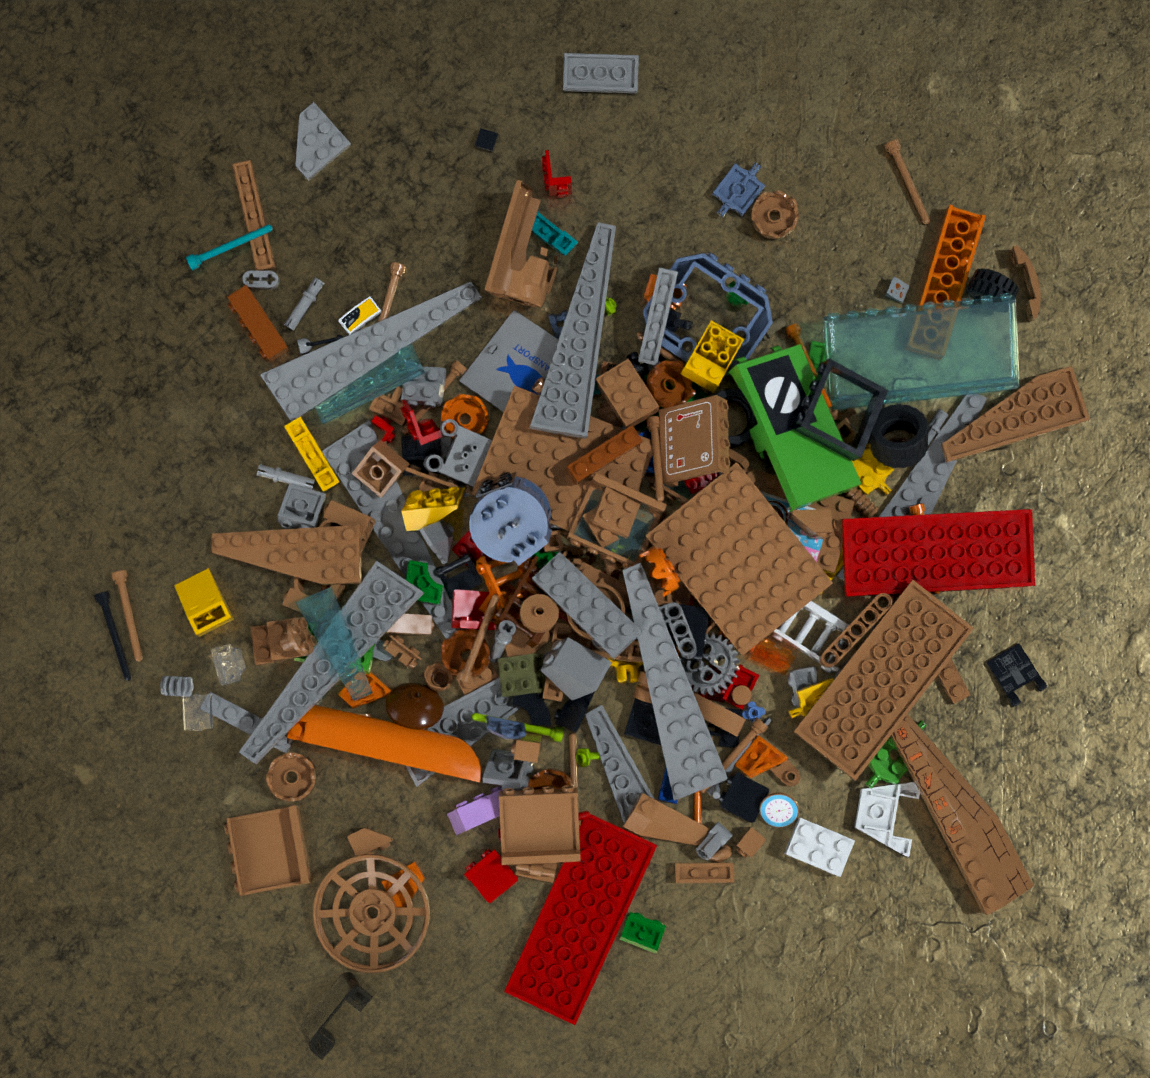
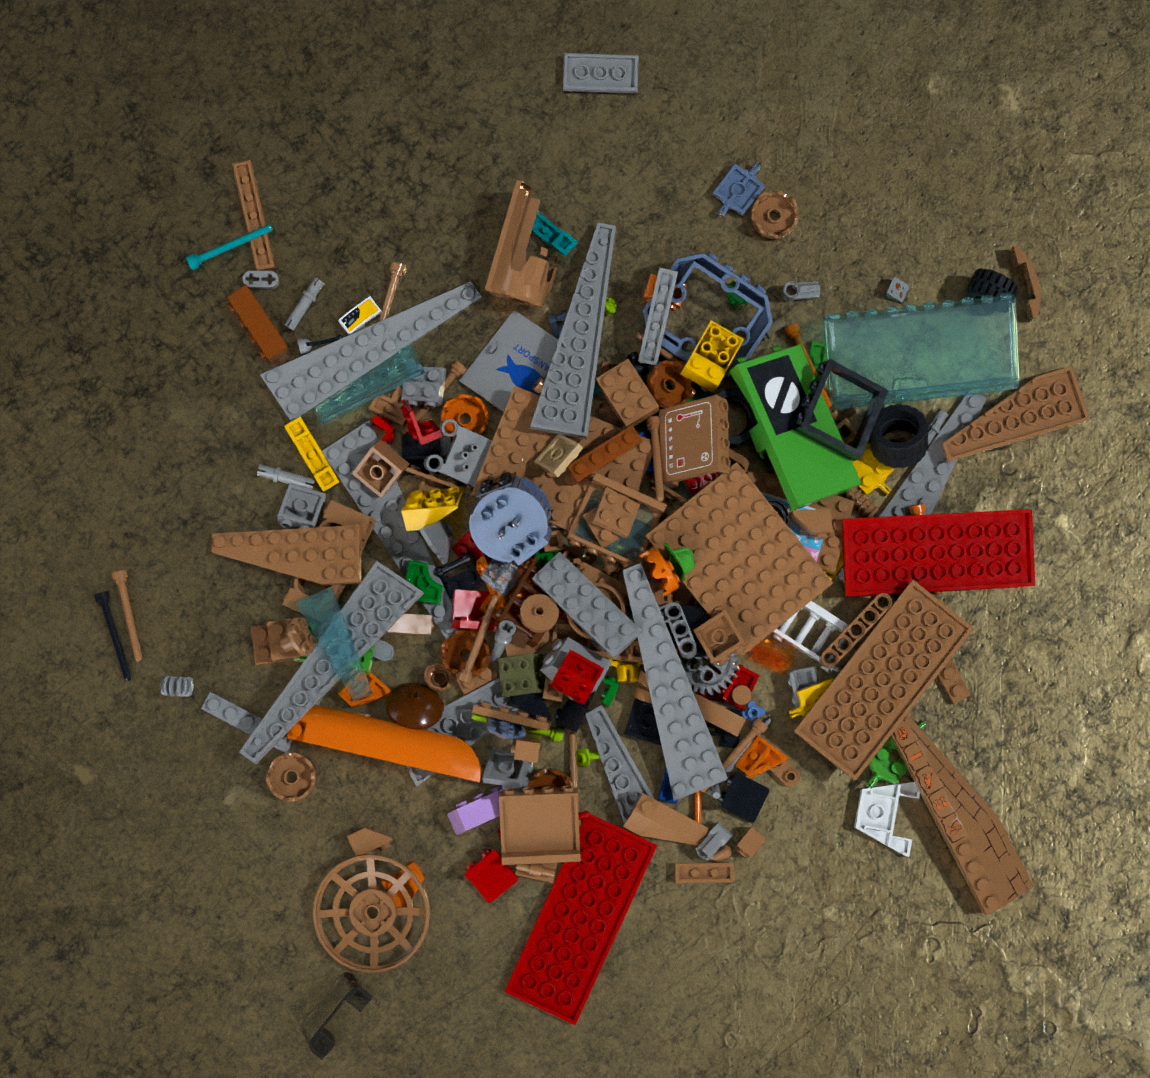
(198, 712): clear piece -> none
(203, 602): yellow slope -> none
(228, 664): clear slope -> none
(268, 850): medium nougat panel -> none
(317, 142): light grey plate -> none
(408, 655): medium nougat hinge -> none
(486, 140): black tile -> none
(501, 576): none -> clear piece
(505, 714): none -> medium nougat plate
(556, 186): red bracket -> none
(558, 455): none -> tan plate
(577, 677): none -> red bracket
(609, 694): none -> green bracket
(643, 932): green bracket -> none
(674, 321): black plate -> none
(681, 559): none -> bright green piece
(721, 638): none -> medium nougat plate
(779, 810): piece -> none
(802, 290): none -> light grey piece
(819, 847): white brick -> none
(893, 148): medium nougat piece -> none
(952, 256): orange tile -> none
(1013, 671): black flag -> none

